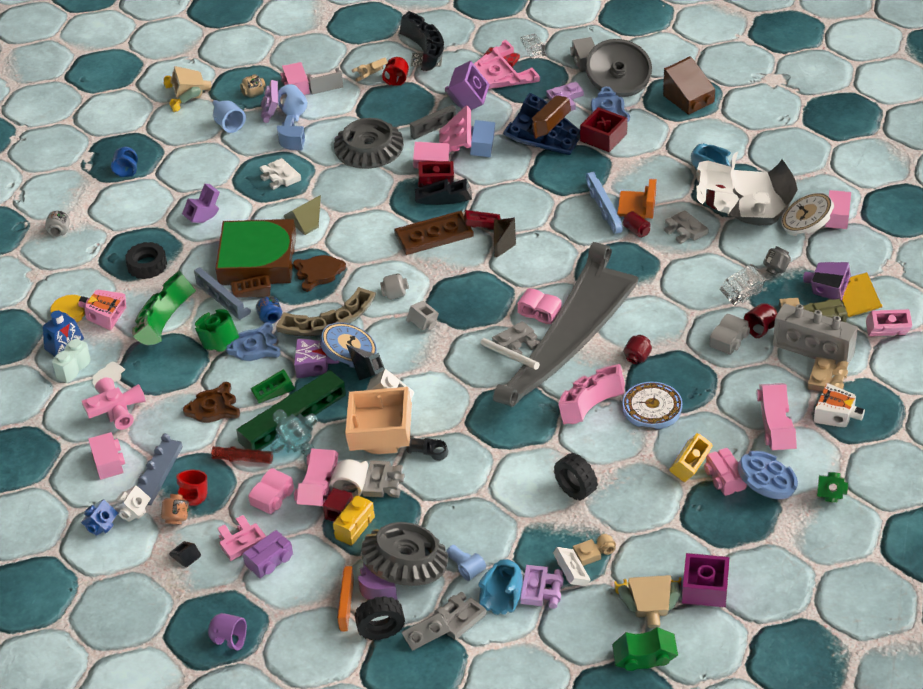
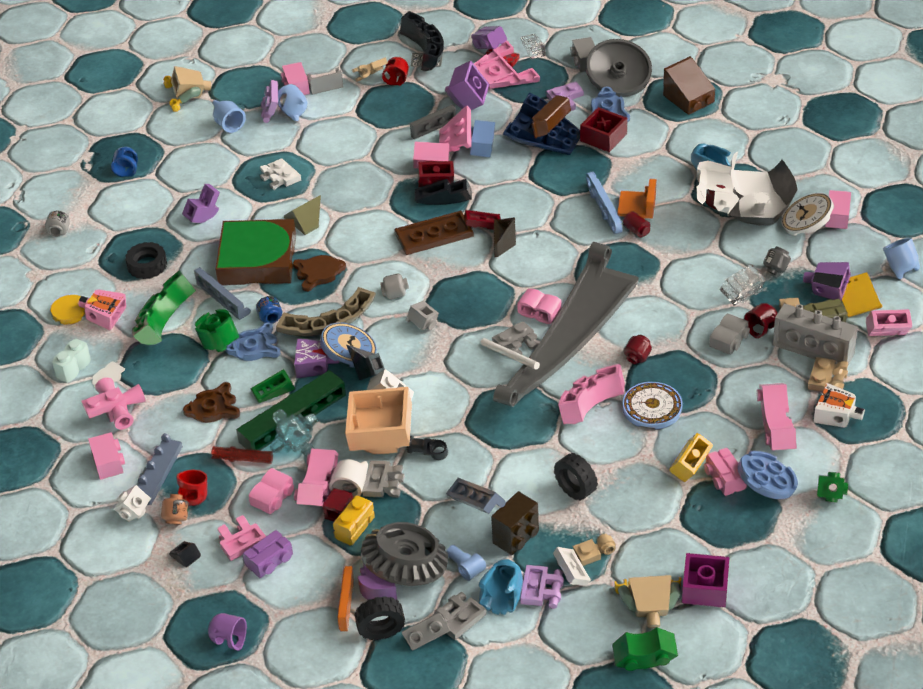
(60, 332): blue torso -> none
(99, 517): blue brick -> none
(252, 86): tan head -> none
(256, 287): reddish brown slope -> none
(291, 136): medium blue brick -> none
(384, 146): dark grey gear -> none
(475, 495): none -> sand blue hinge
(488, 37): none -> medium lavender brick
(515, 523): none -> dark brown brick
(686, 226): light grey plate -> none
(902, 256): none -> light blue piece

